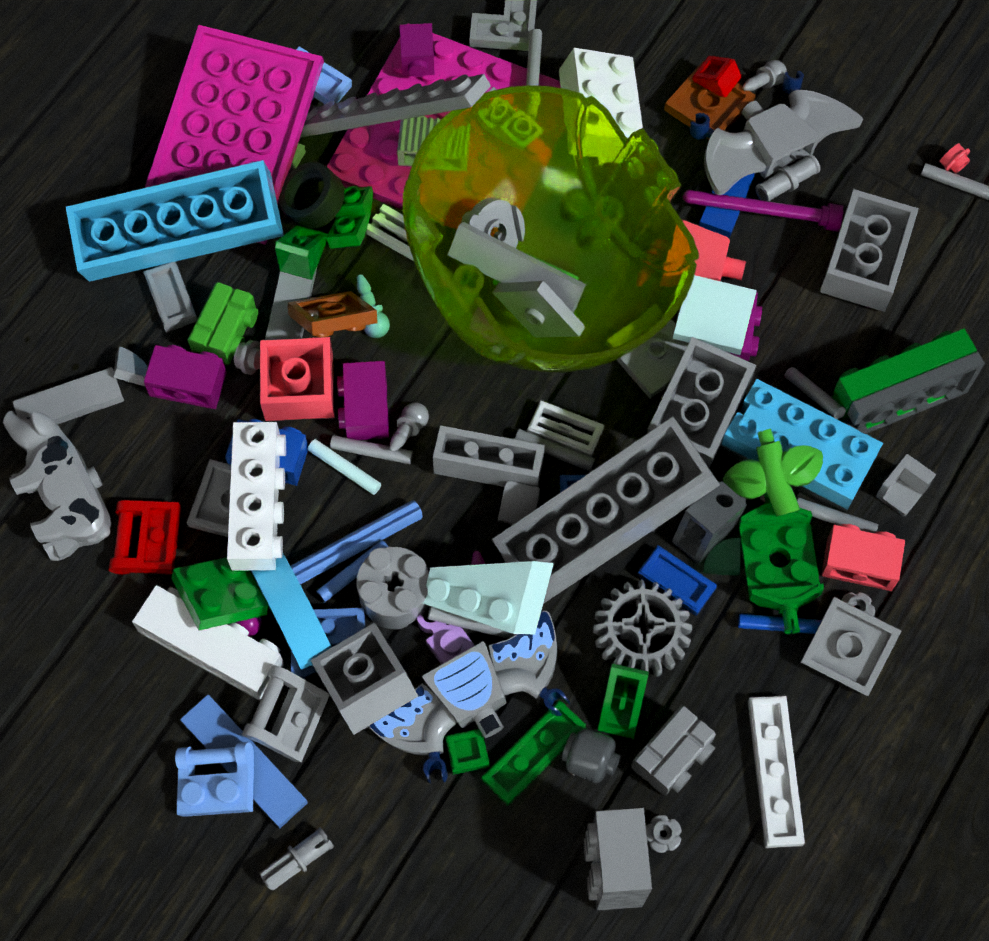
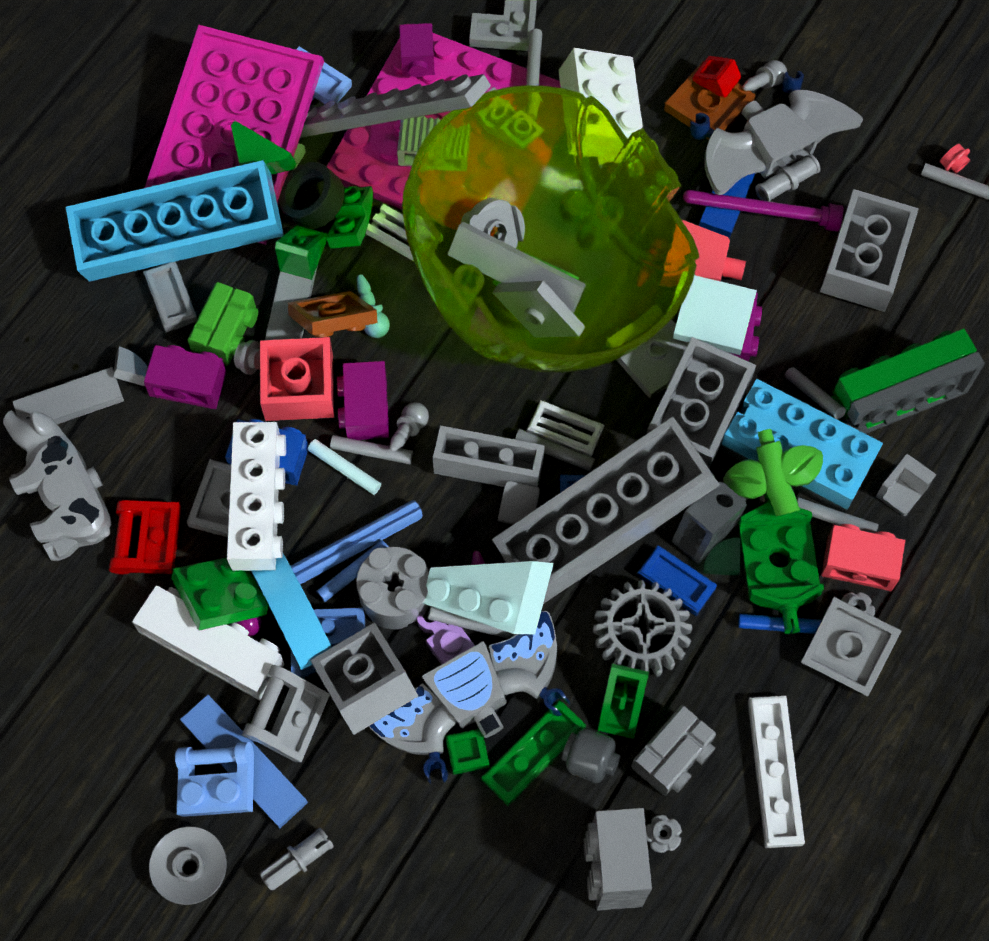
(174, 852): none -> light grey dish
(254, 147): none -> green slope

